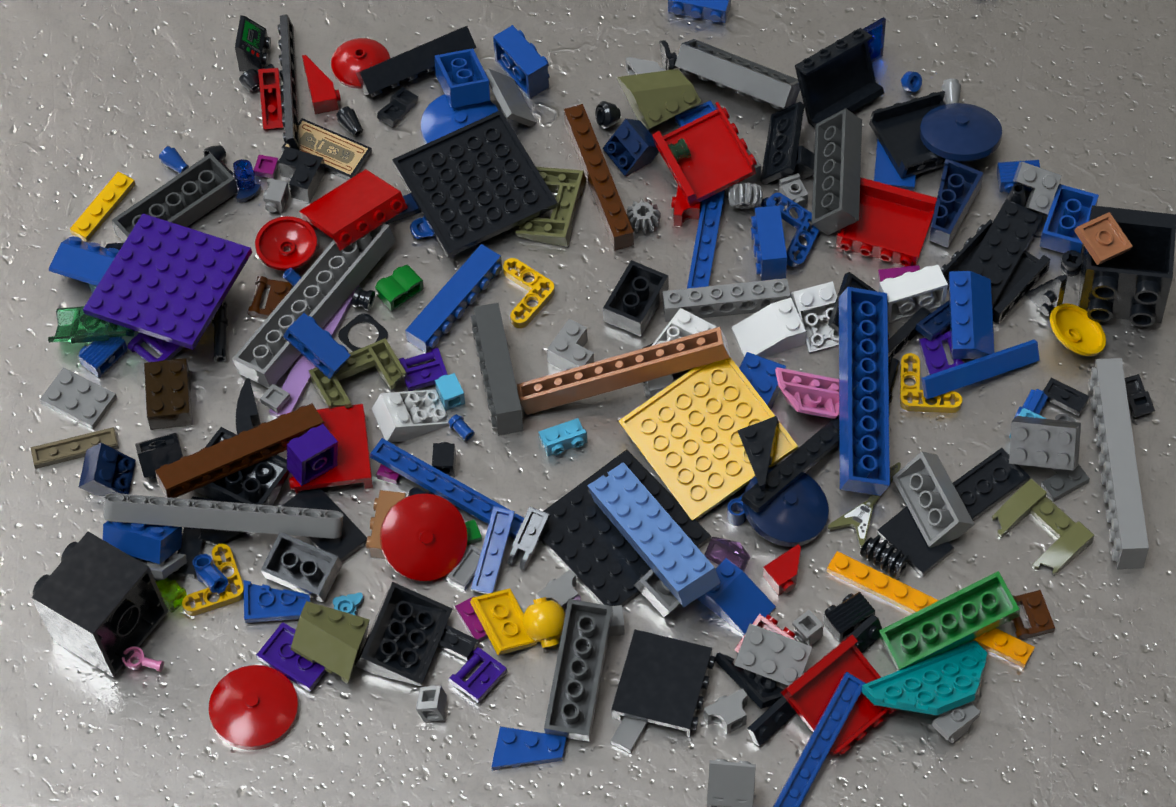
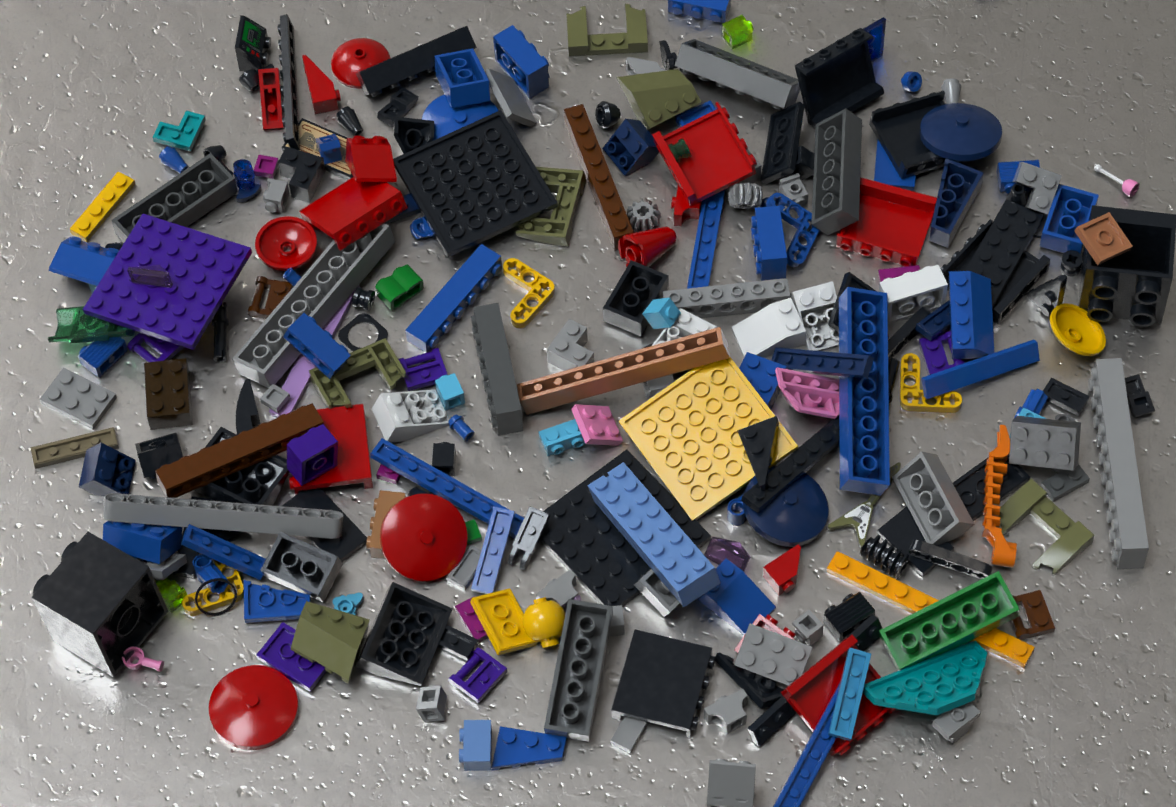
(150, 275): none -> clear purple slope
(180, 136): none -> teal plate
(209, 581): none -> black piece
(223, 551): none -> blue plate
(329, 148): none -> blue slope
(370, 159): none -> red slope
(412, 132): none -> black slope
(476, 745): none -> medium blue brick
(597, 425): none -> bright pink plate
(613, 43): none -> olive wedge
(647, 245): none -> red cone
(661, 313): none -> medium azure brick
(737, 31): none -> clear neon green brick
(824, 362): none -> dark blue plate
(849, 694): none -> dark azure plate
(950, 559): none -> black beam
(1003, 552): none -> orange piece
(1129, 186): none -> hinge

